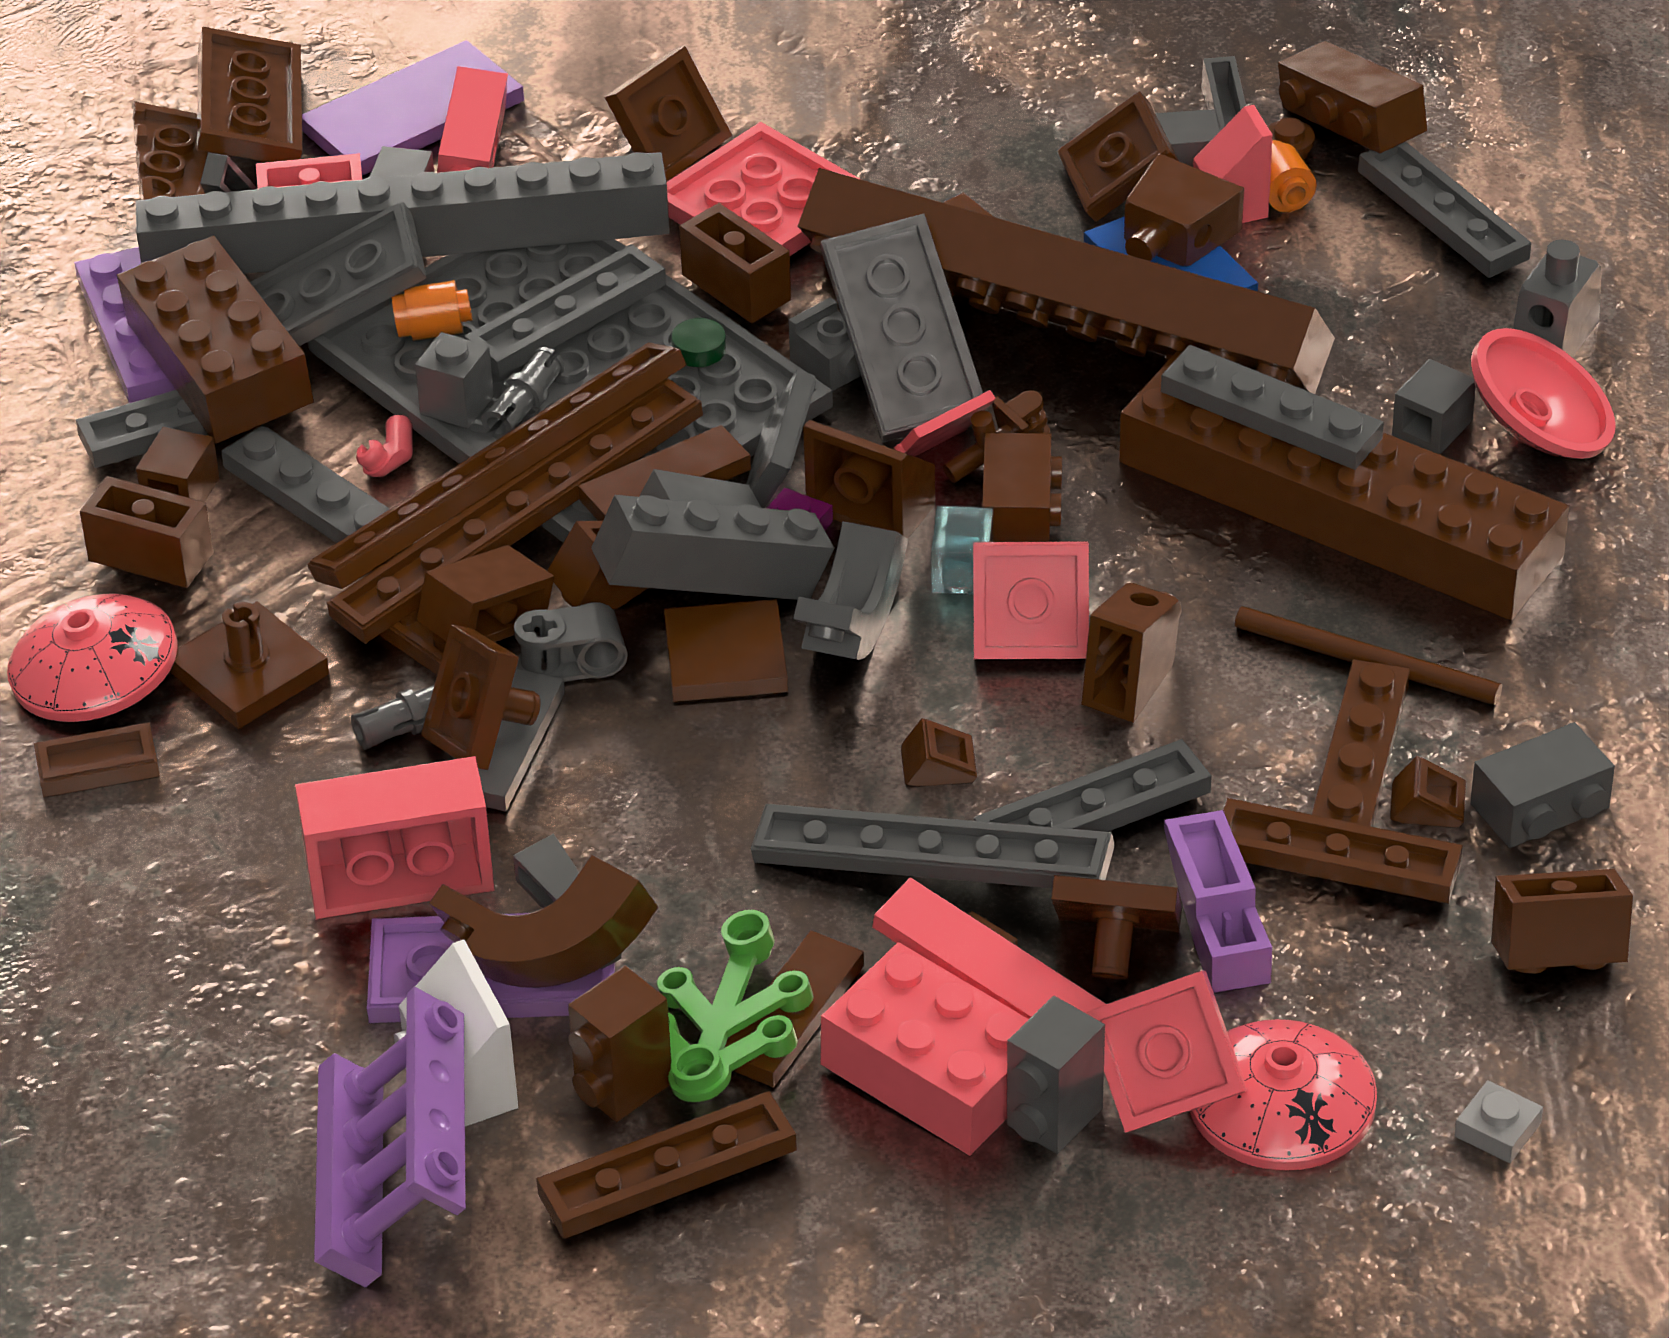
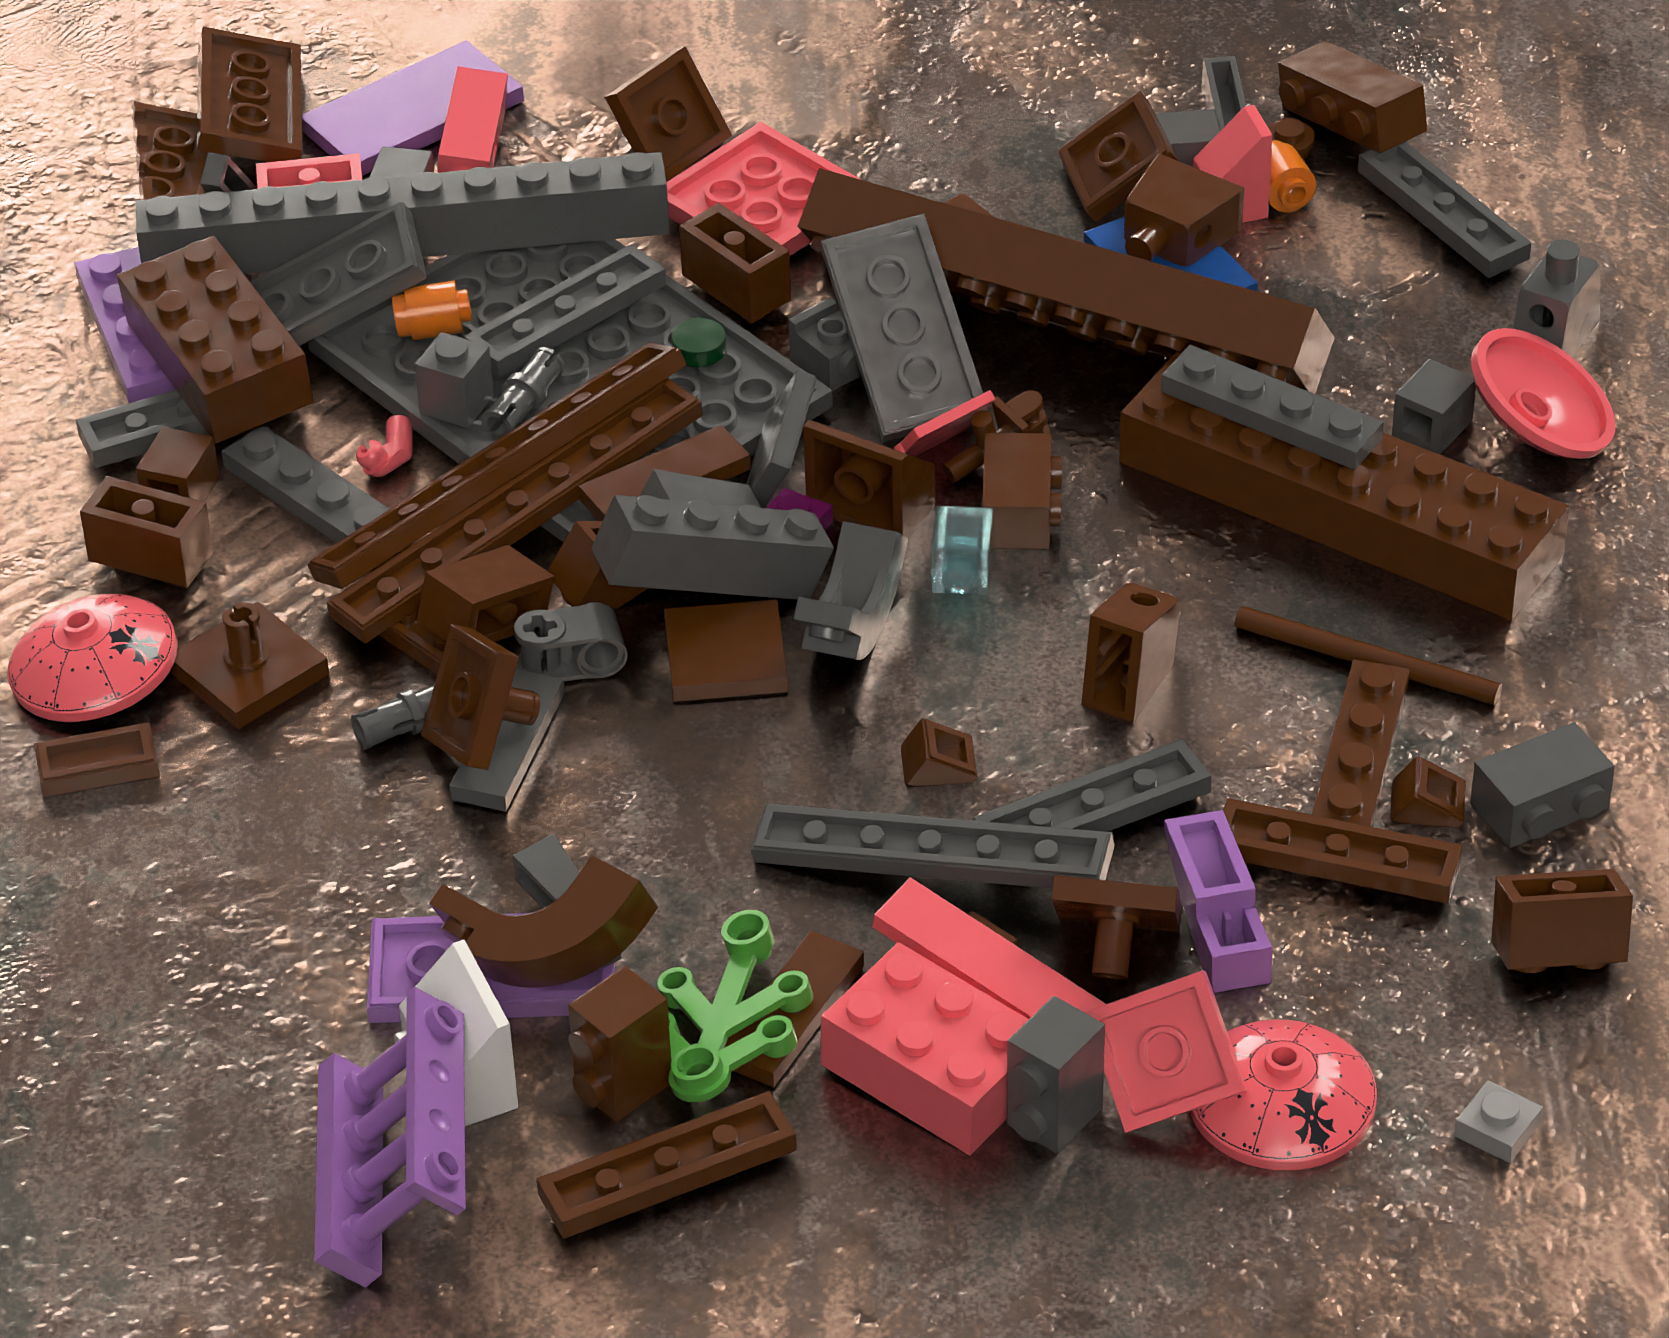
(395, 836): coral brick -> none
(1031, 600): coral tile -> none

